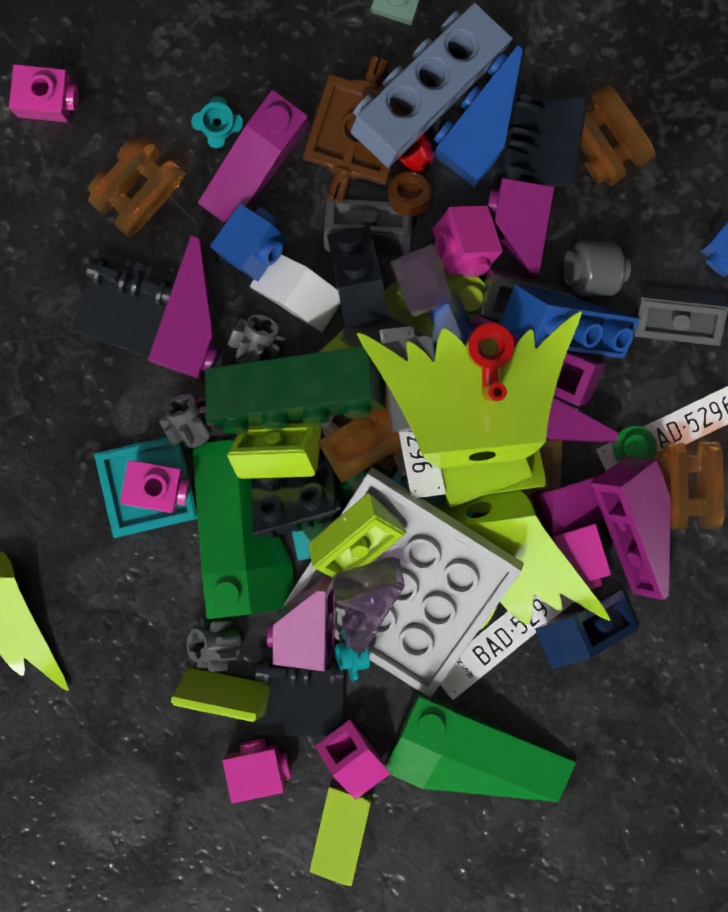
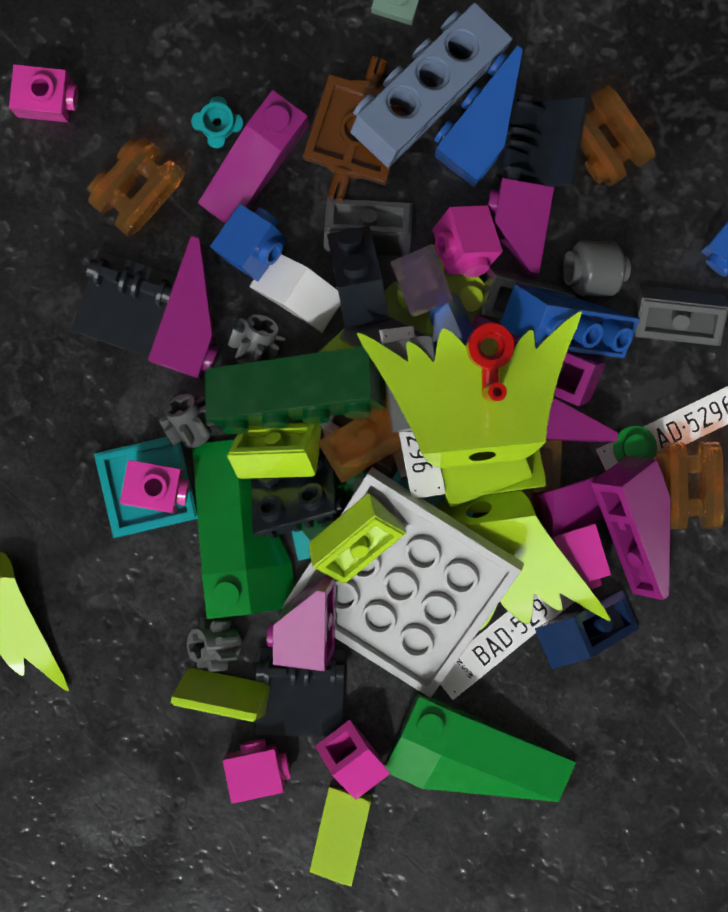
(350, 658): teal plate -> none
(368, 598): clear purple slope -> none
(409, 193): reddish brown tile -> none
(418, 154): red hinge -> none

